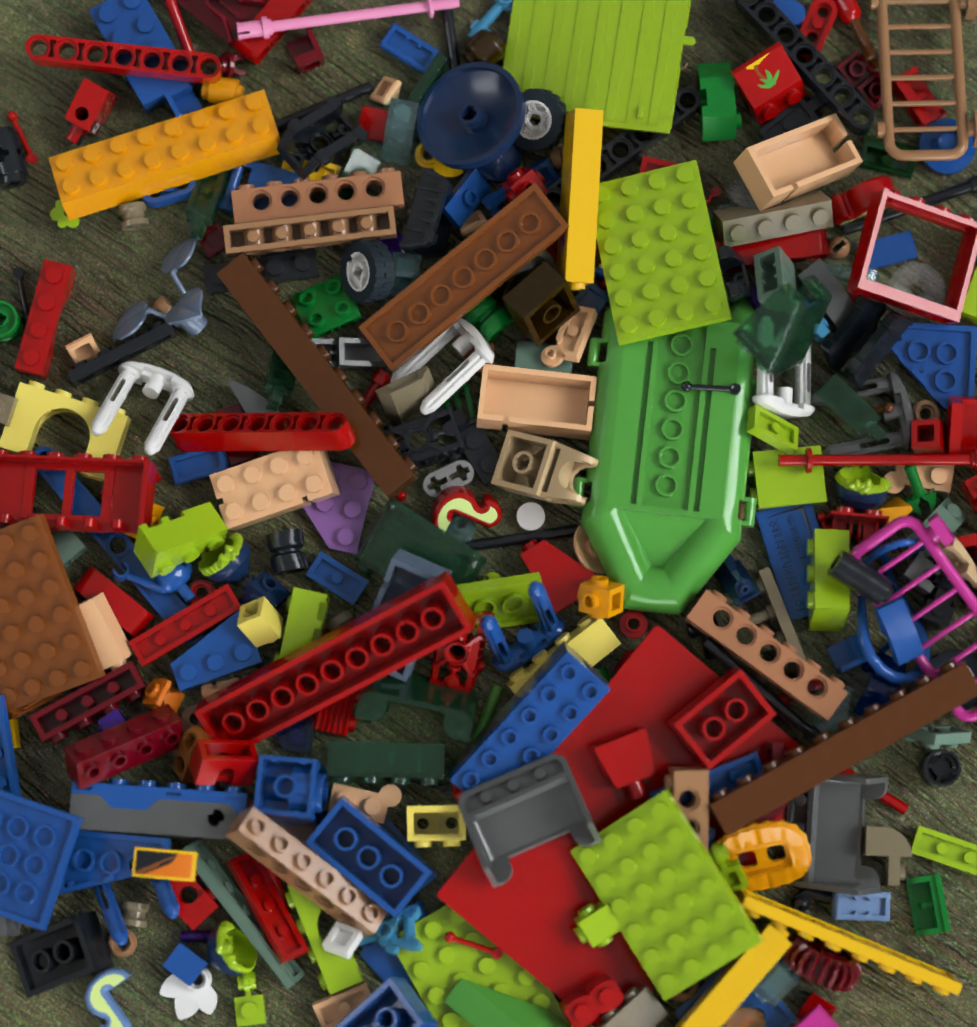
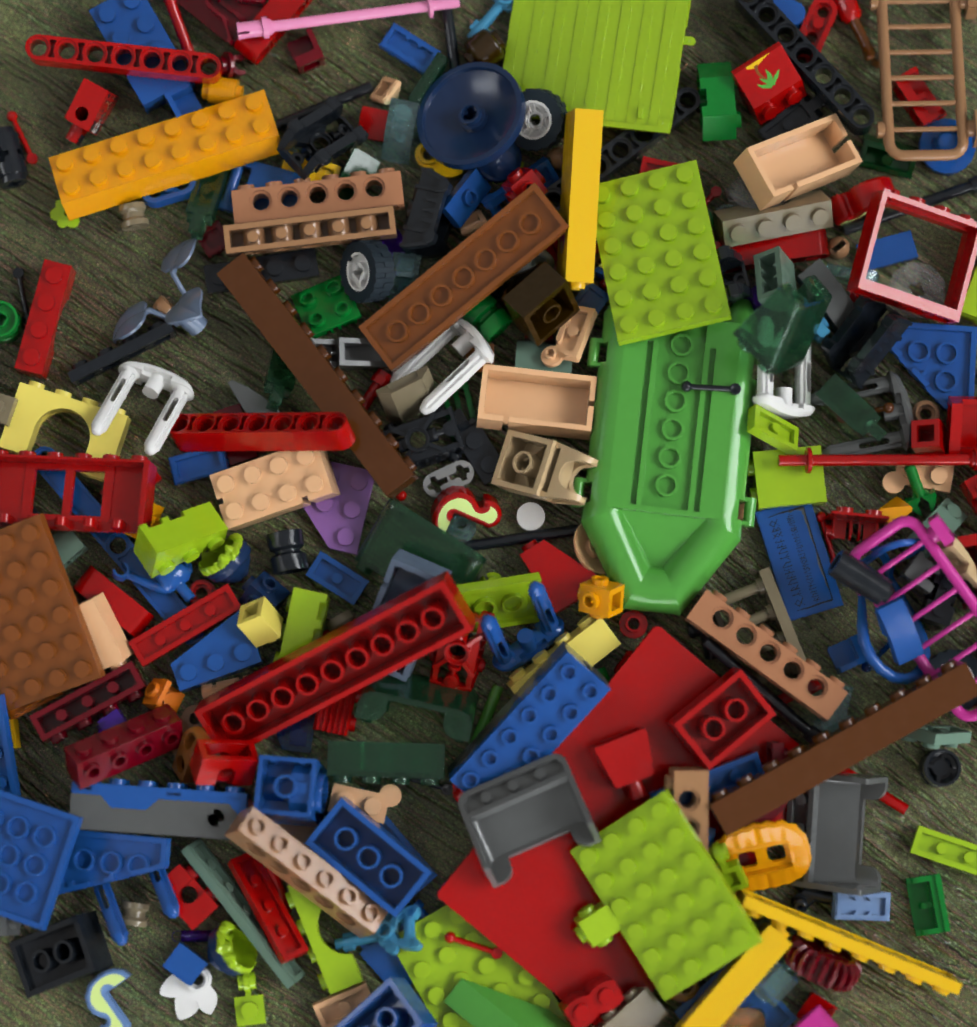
(83, 348): light nougat slope -> none
(123, 952): medium nougat plate -> none
(164, 864): slope -> none
(342, 940): white plate -> none
(437, 829): light yellow piece -> none
(736, 581): dark blue hinge -> none
(827, 598): lime wedge -> none
(861, 78): dark red slope -> none
(861, 488): hair -> none
(877, 687): clear blue brick -> none
(892, 845): dark tan brick -> none

